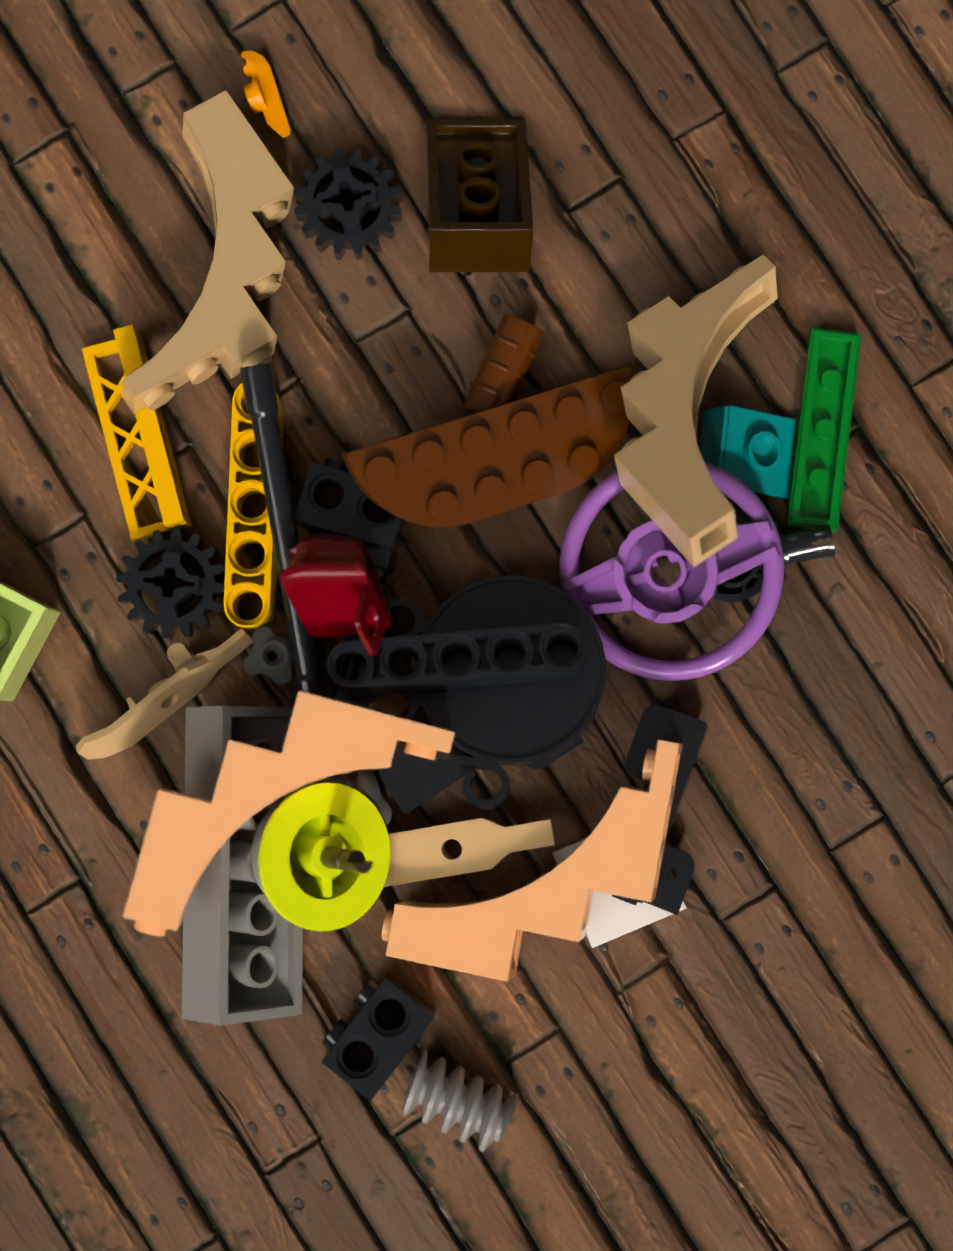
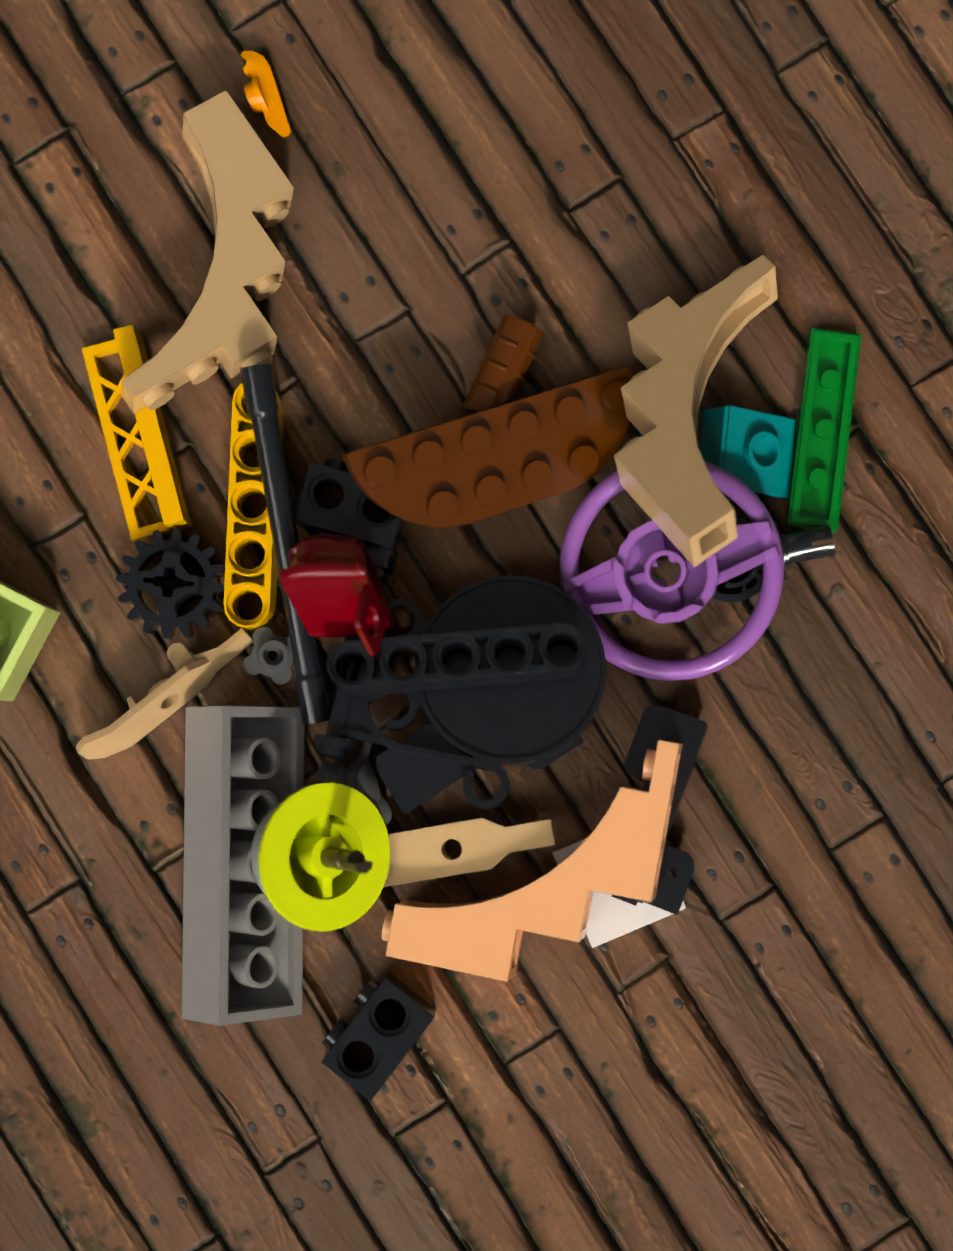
(189, 830): light nougat arch -> none
(329, 208): black gear -> none
(459, 1102): light grey piece -> none
(478, 195): dark brown slope -> none

